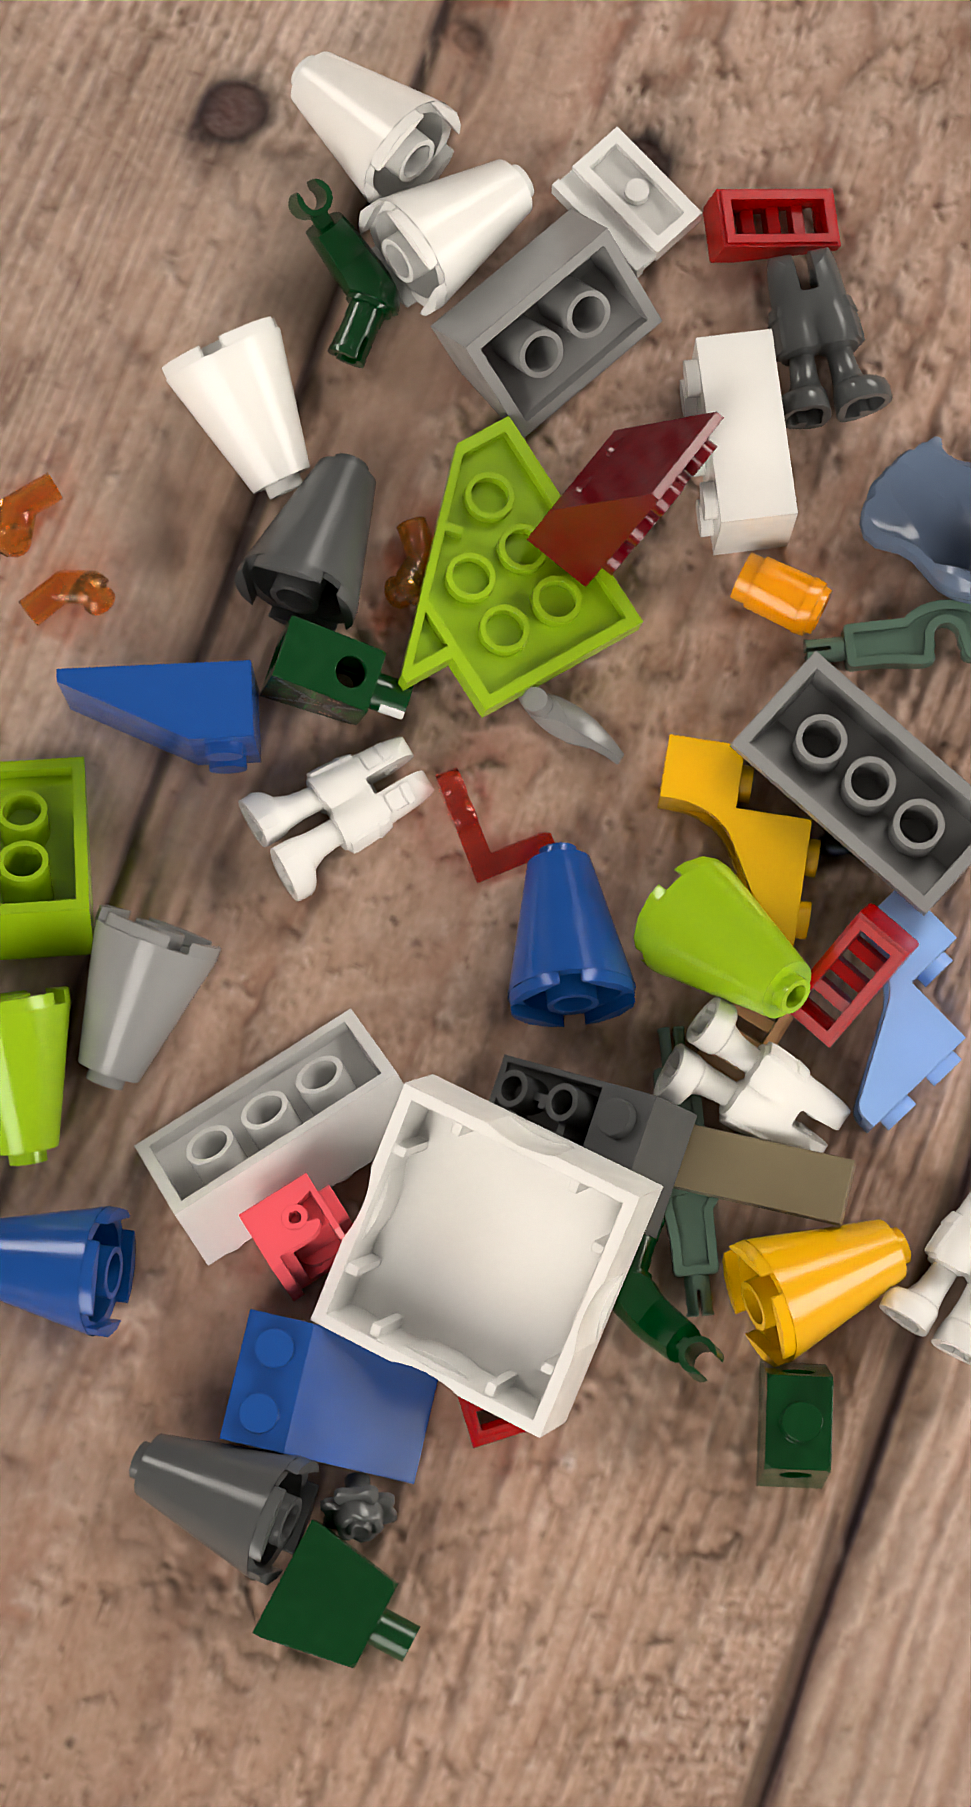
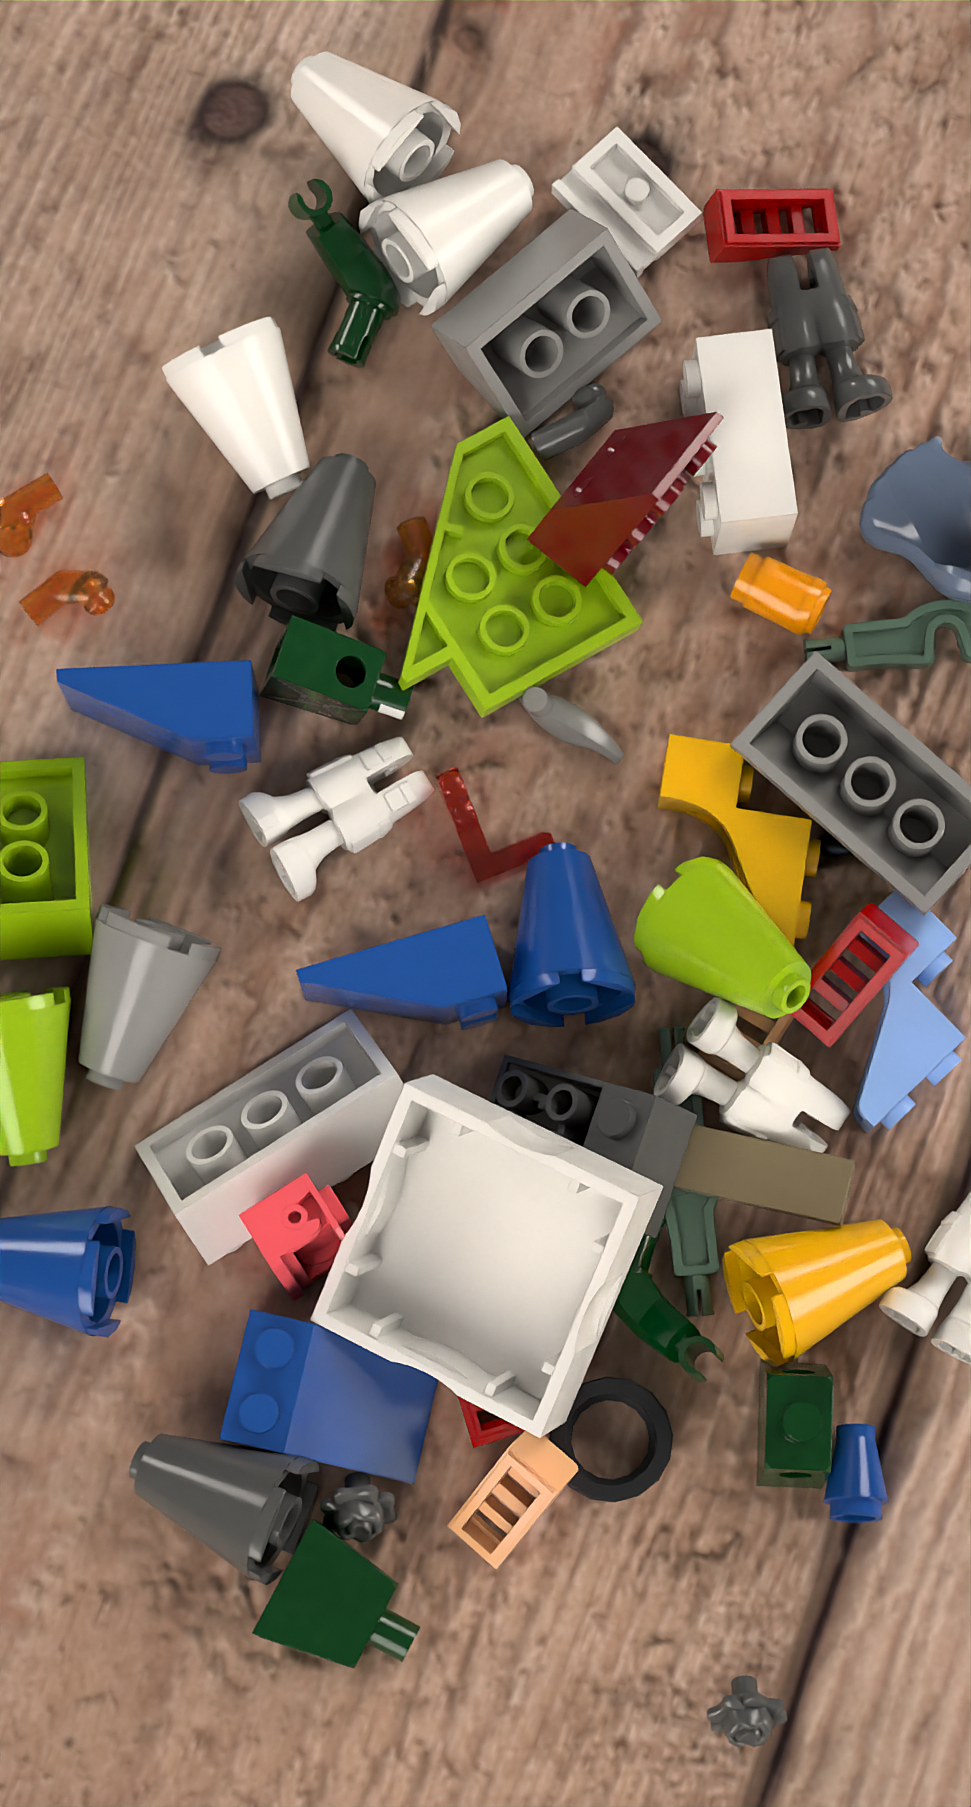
(423, 977): none -> blue slope
(538, 1468): none -> light nougat slope
(578, 427): none -> dark grey arm
(658, 1446): none -> black tyre
(746, 1714): none -> dark grey plant
(856, 1478): none -> blue cone

